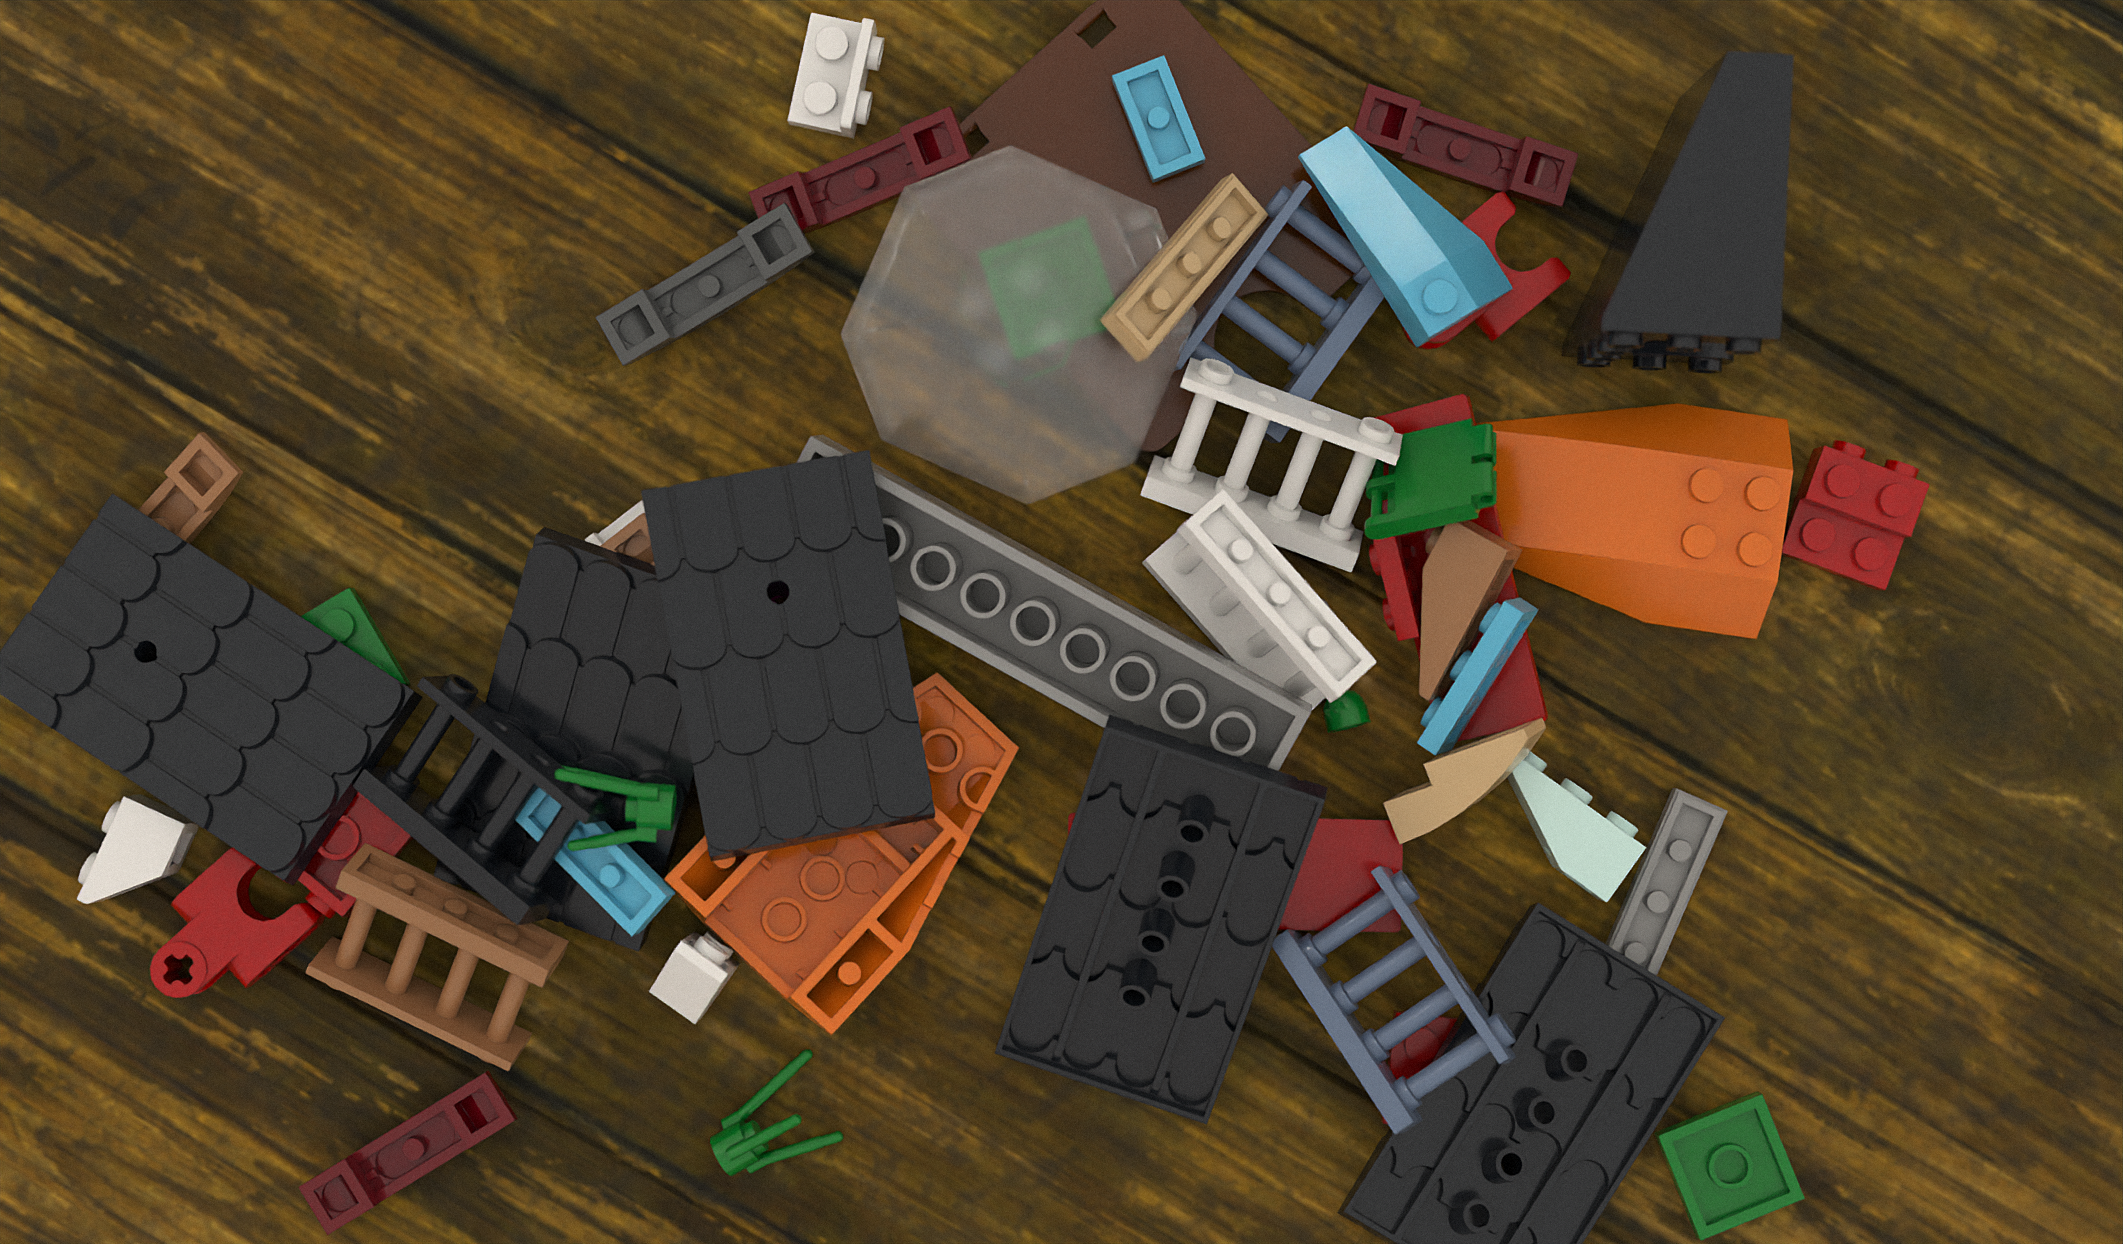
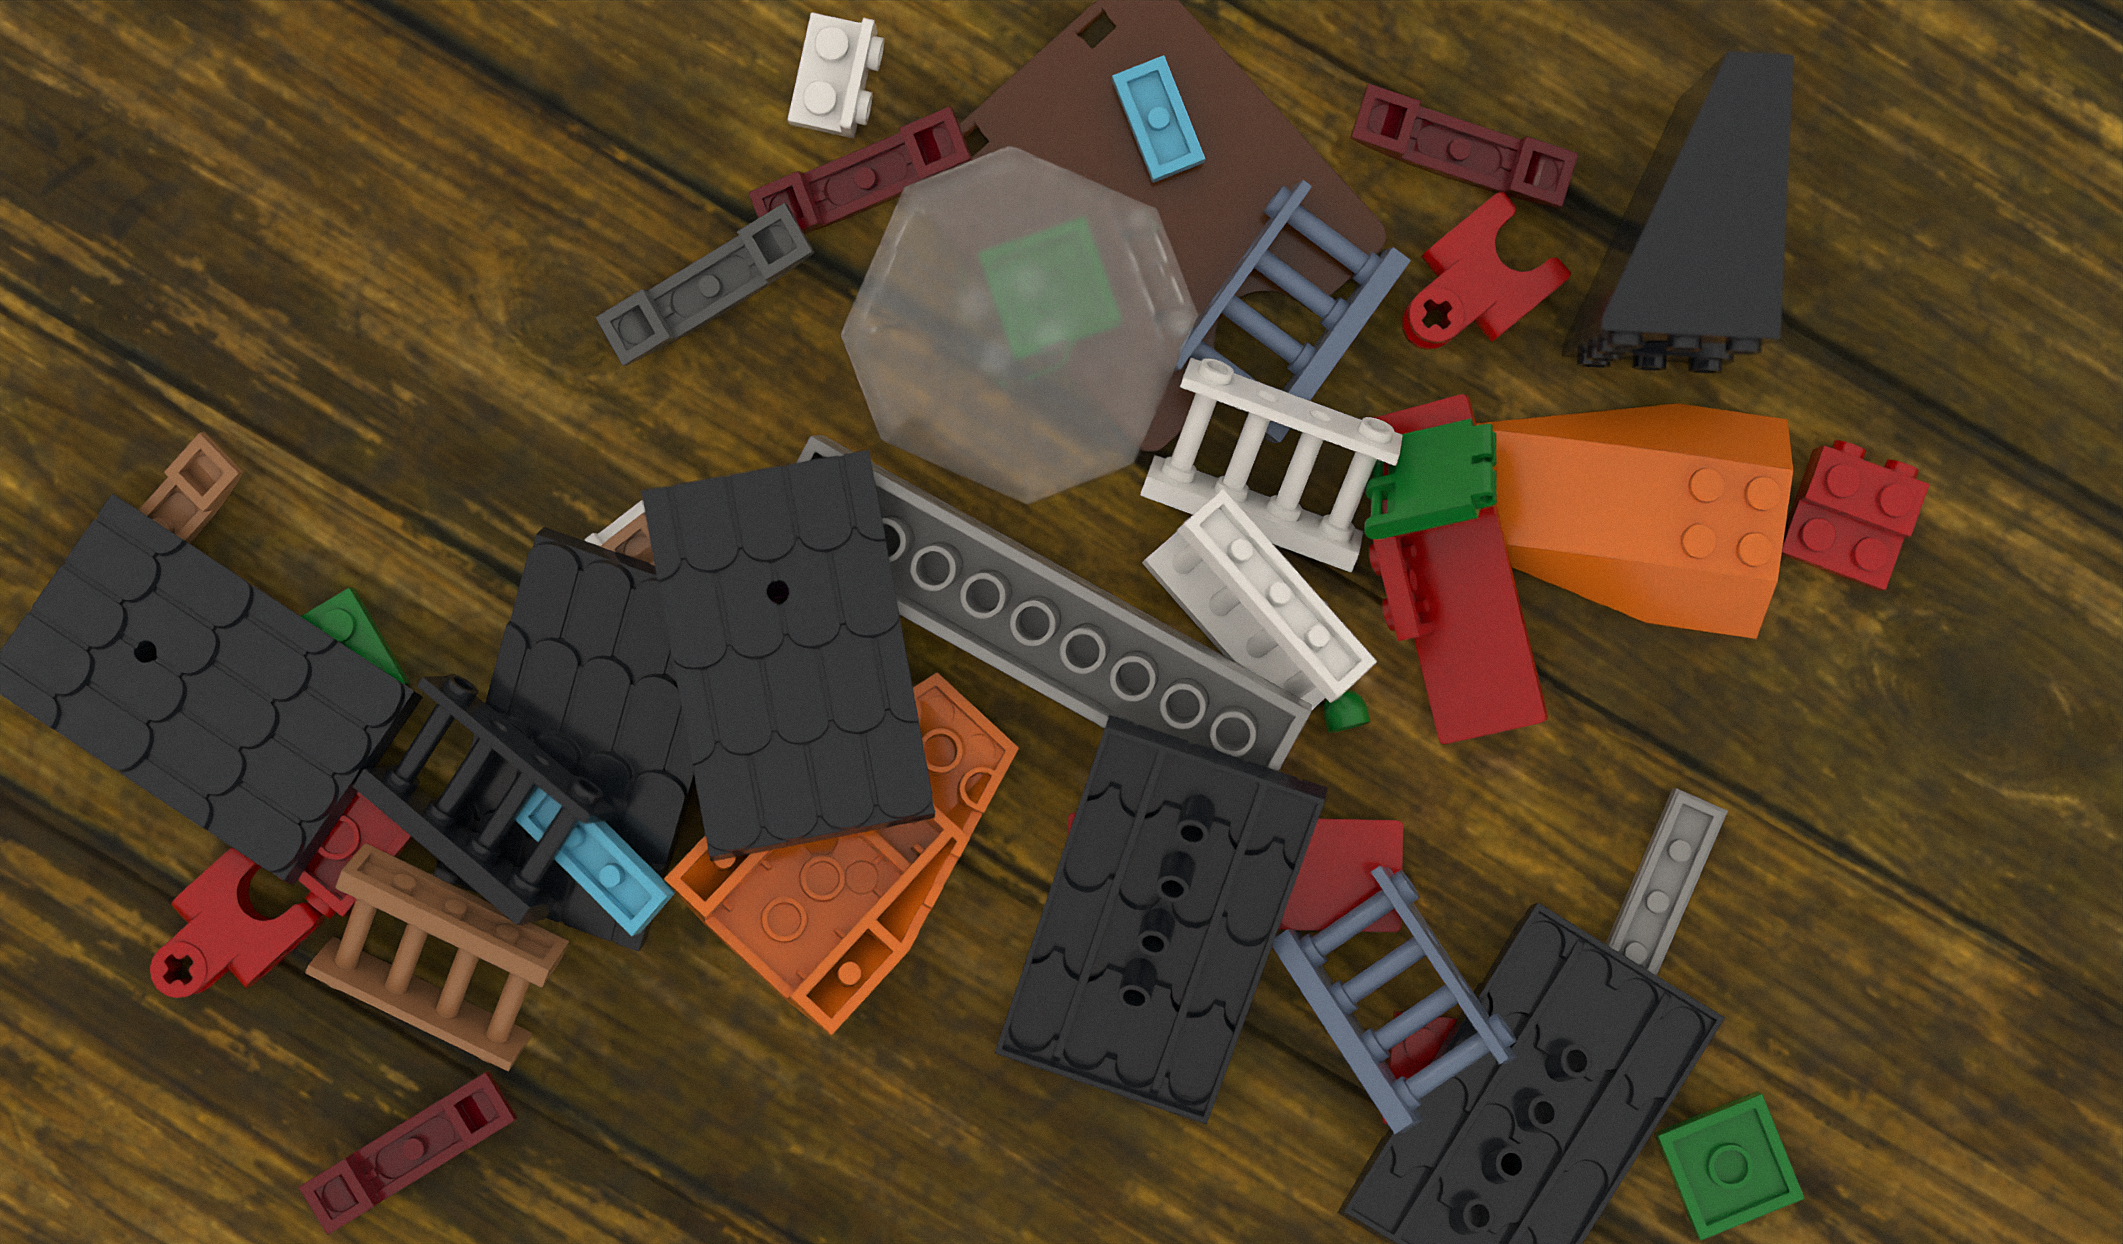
(140, 847): white slope -> none
(646, 804): green plant -> none
(695, 975): white slope -> none
(742, 1144): green plant -> none
(1184, 268): tan tile -> none
(1410, 244): medium azure wedge -> none
(1458, 589): medium nougat slope -> none
(1460, 780): tan slope -> none
(1475, 674): medium azure plate -> none
(1575, 837): light aqua slope -> none

